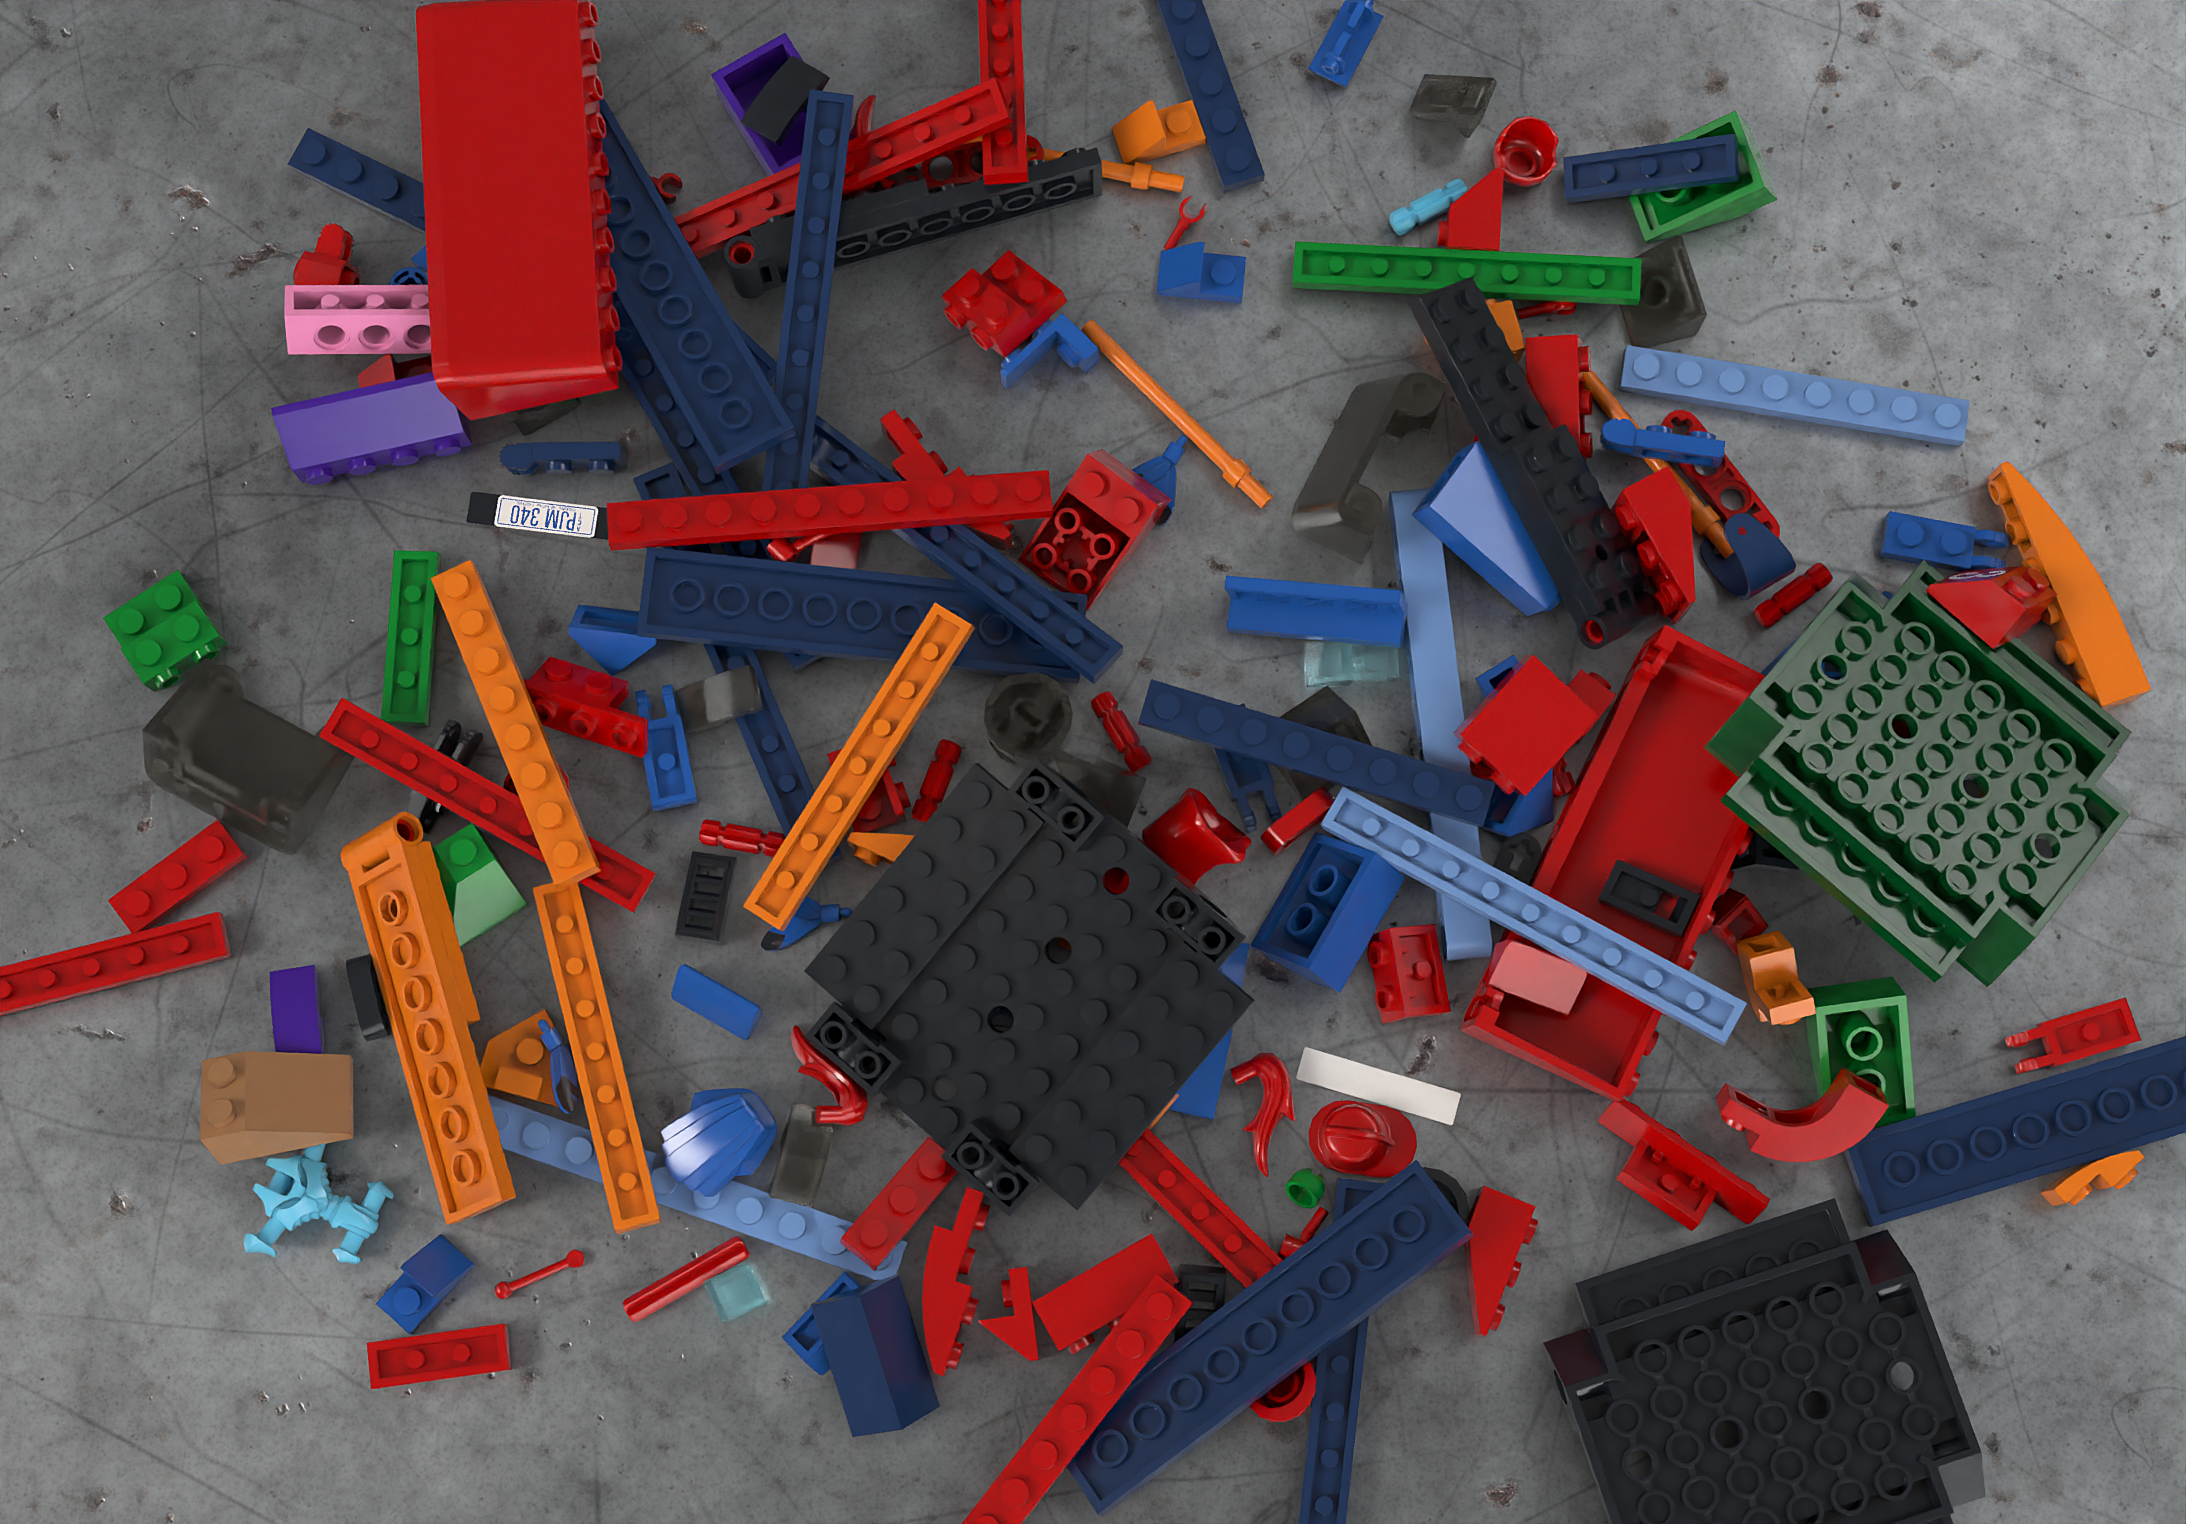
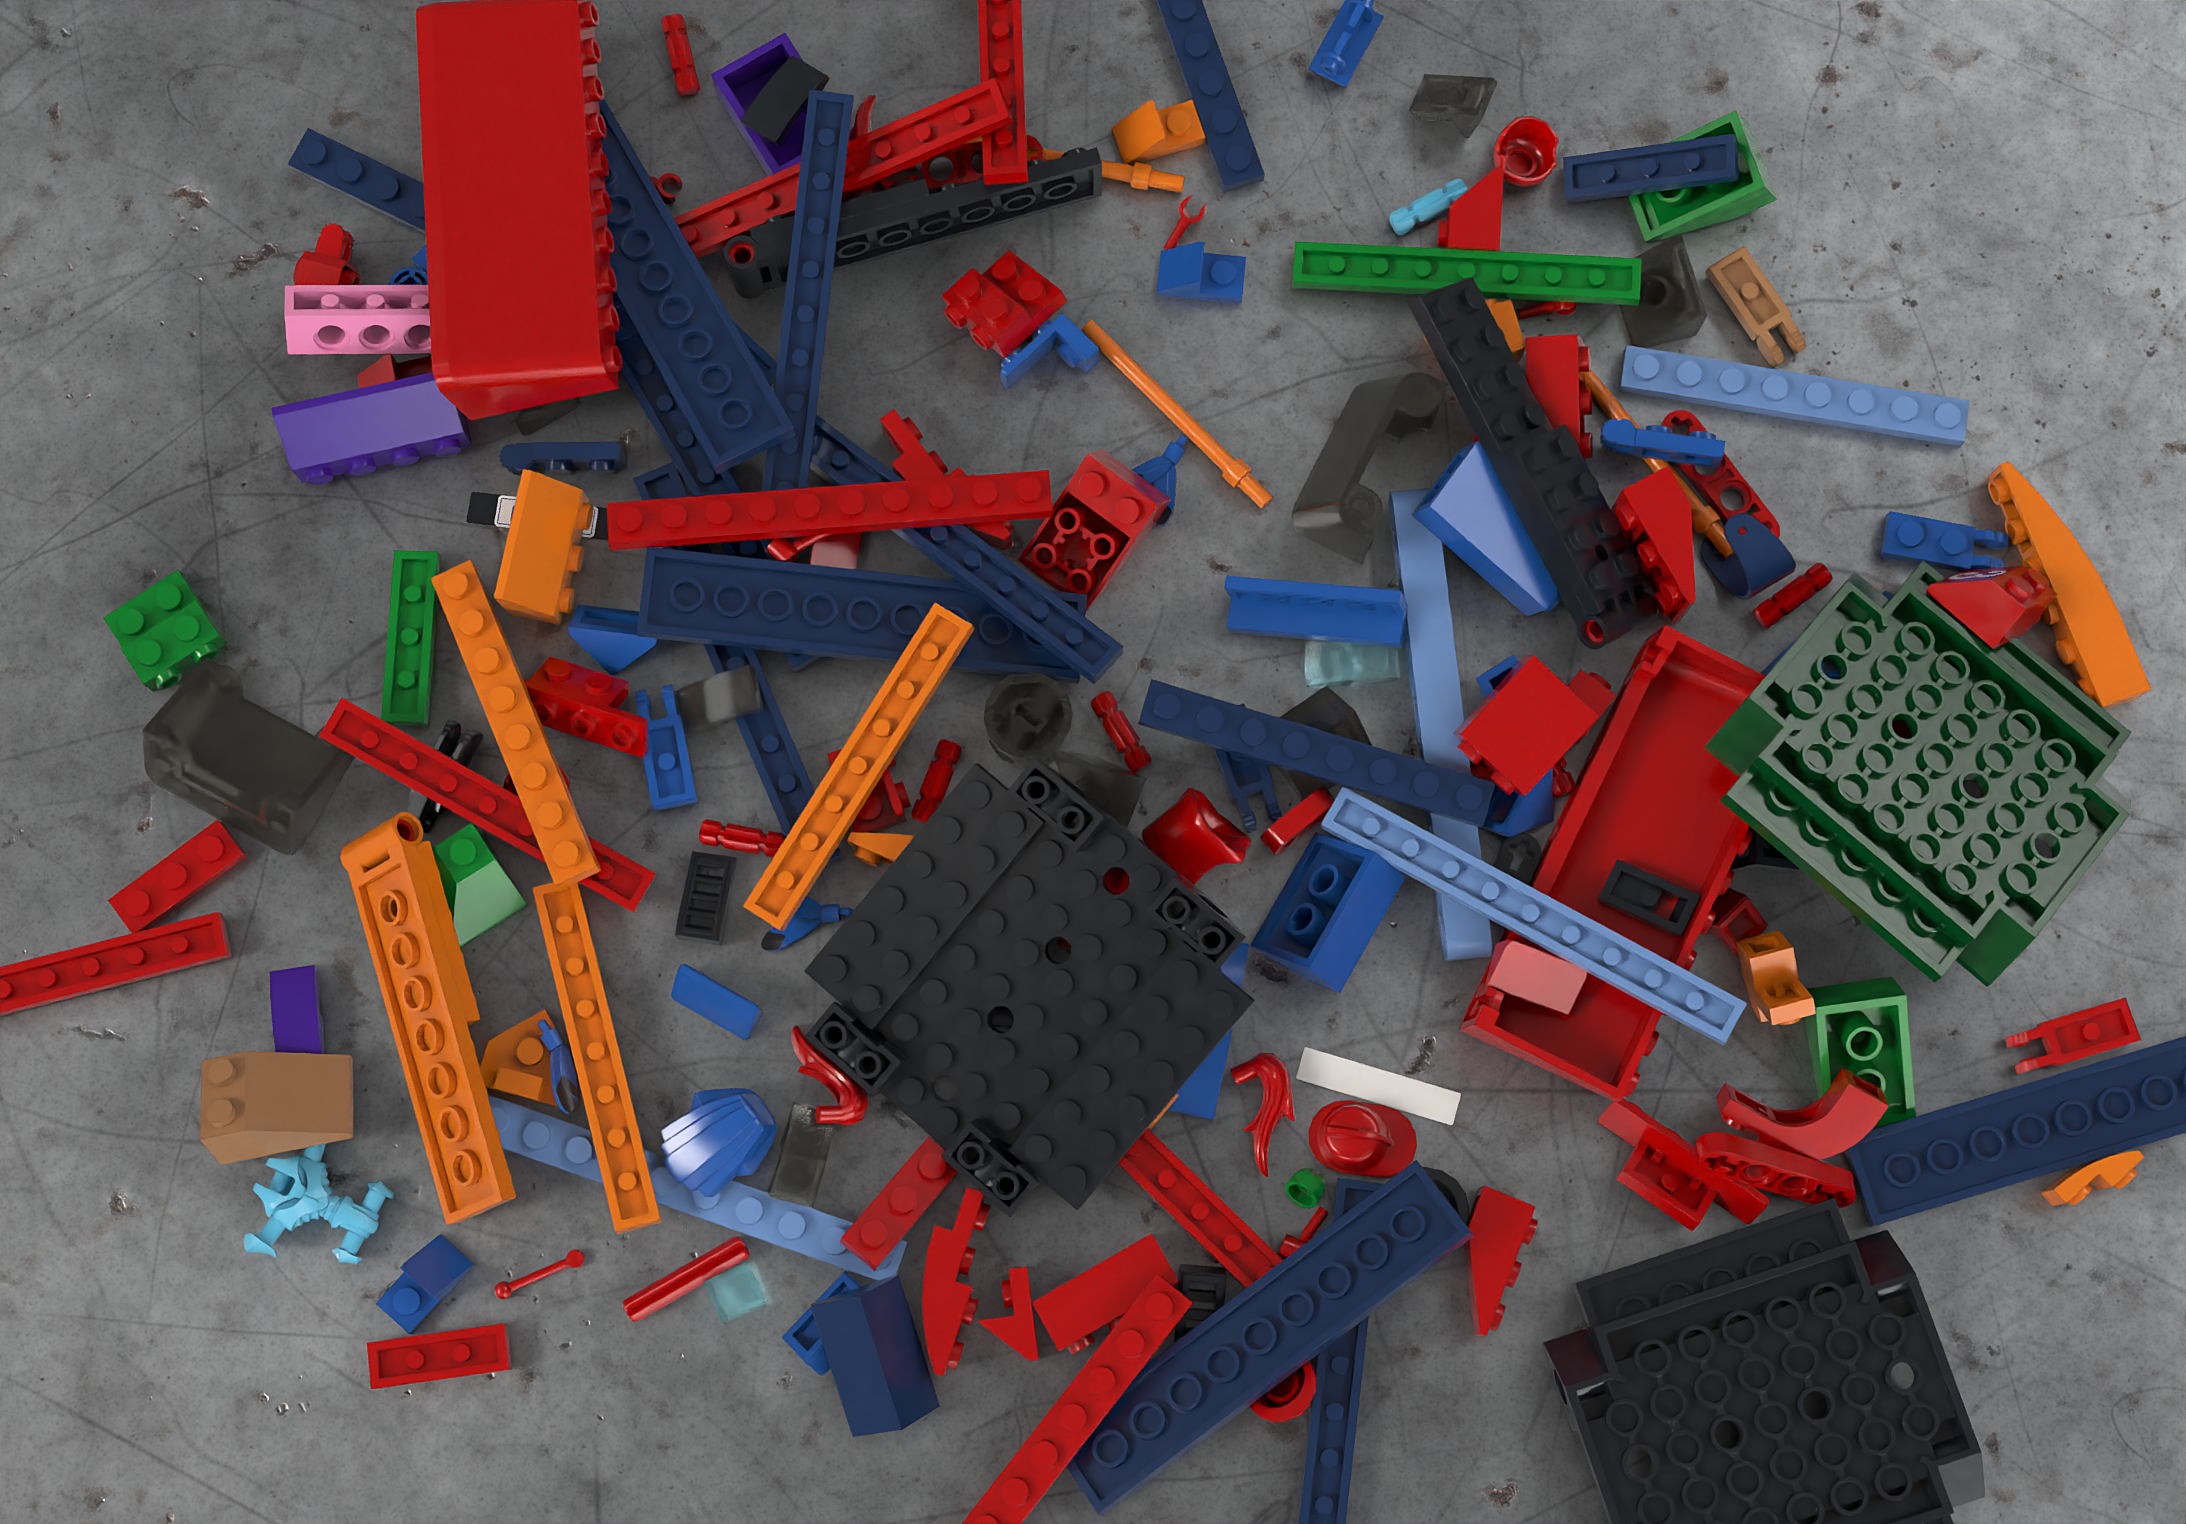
(368, 998): black beam -> none
(543, 549): none -> orange slope
(680, 54): none -> red axle
(1408, 973): red bracket -> none
(1755, 304): none -> medium nougat hinge
(1774, 1169): none -> red beam

